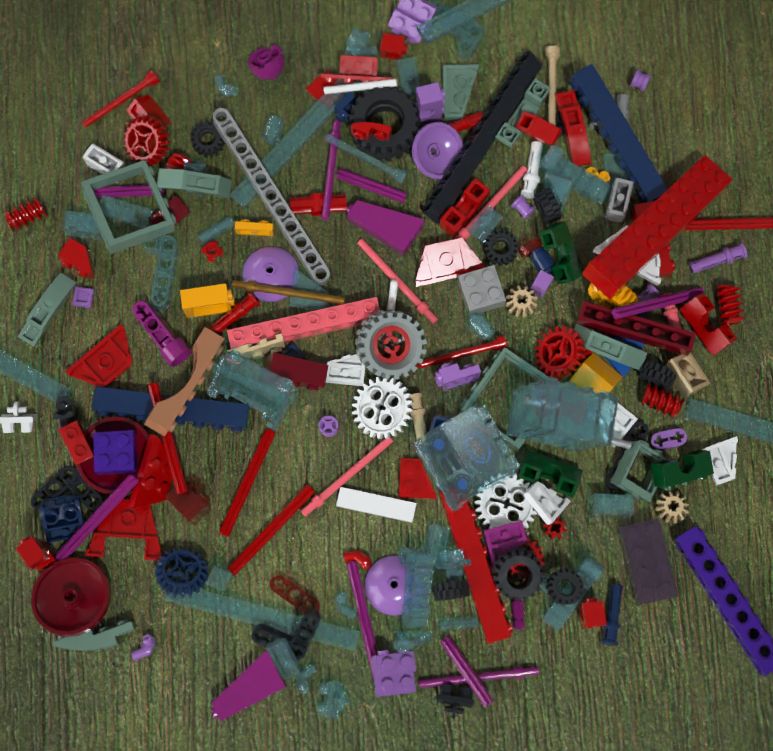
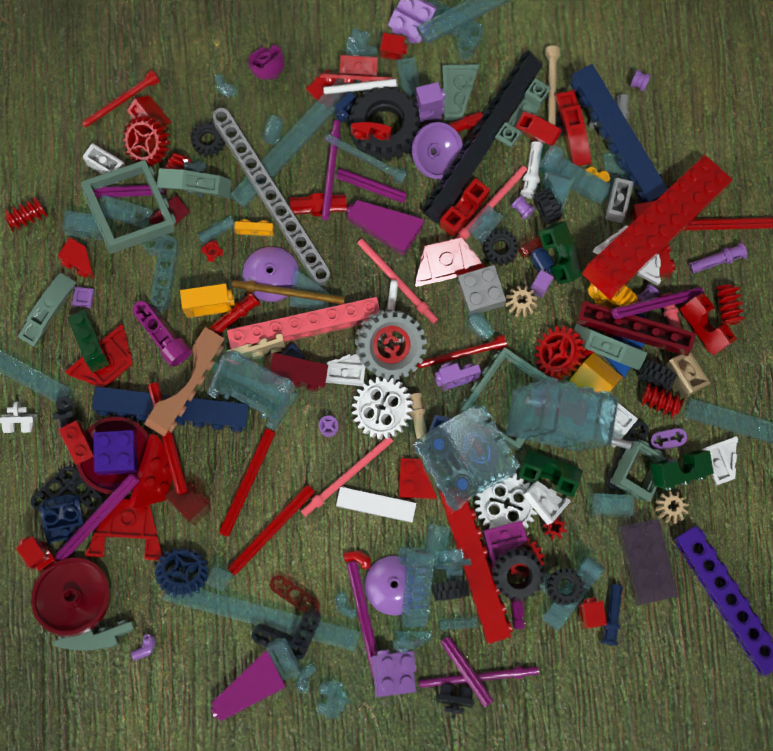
(87, 341): none -> dark green arch

